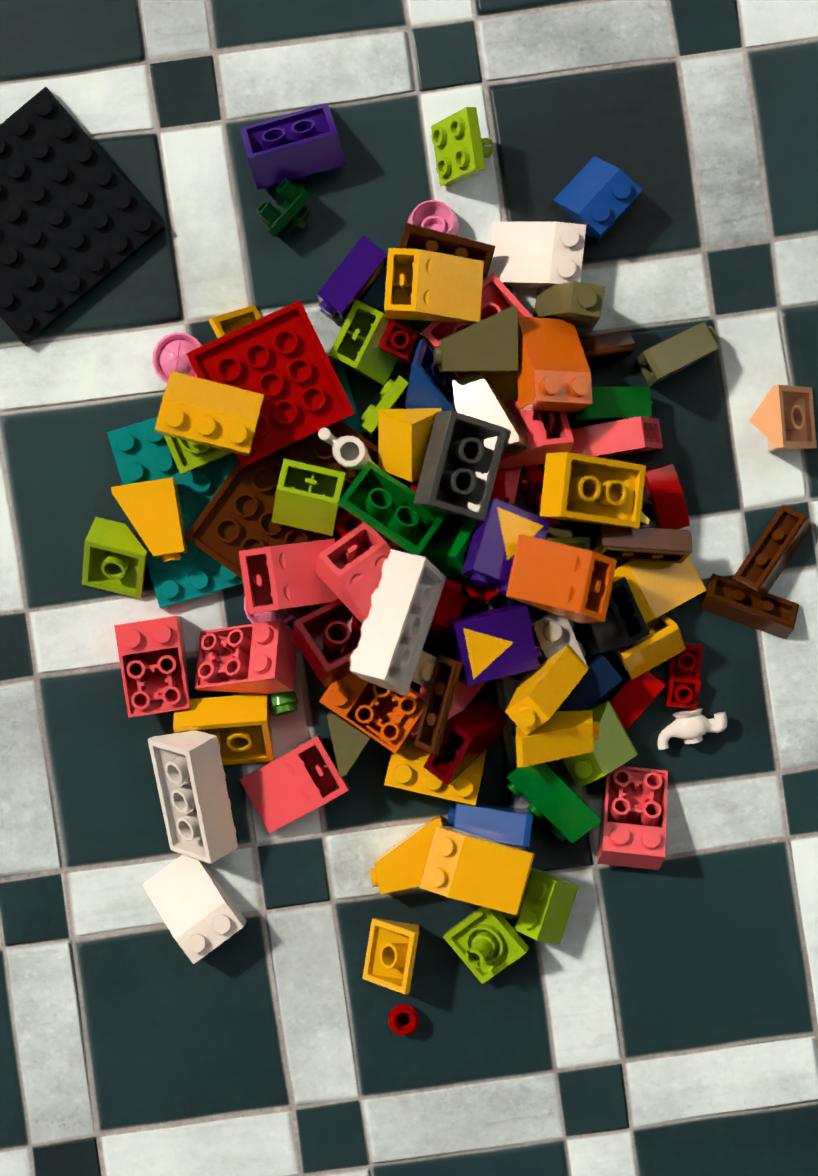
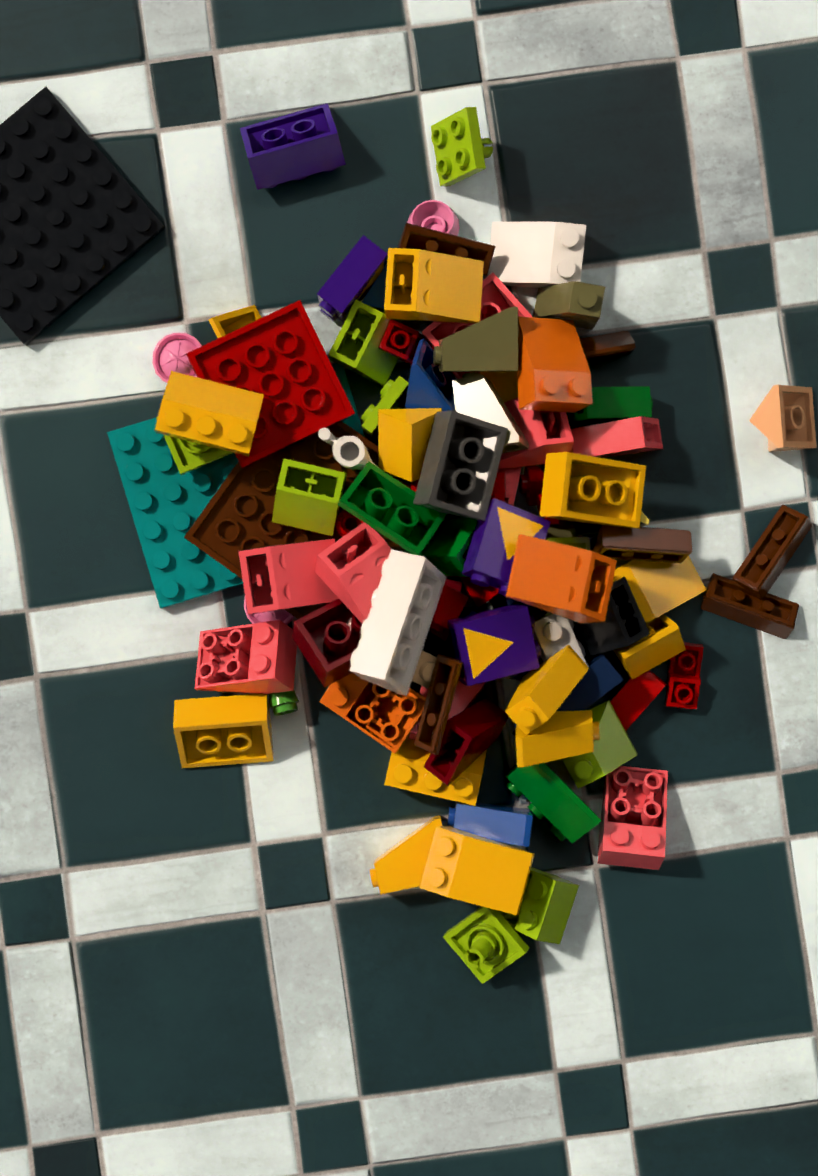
(113, 559): lime slope -> none
(153, 666): coral slope -> none
(156, 515): yellow slope -> none
(193, 794): white slope -> none
(194, 906): white slope -> none
(289, 213): dark green hips -> none
(294, 784): coral slope -> none
(347, 742): olive slope -> none
(391, 954): yellow slope -> none
(410, 1026): red plate -> none
(598, 197): blue slope -> none
(667, 497): red slope -> none
(677, 353): olive slope -> none
(691, 726): white piece -> none

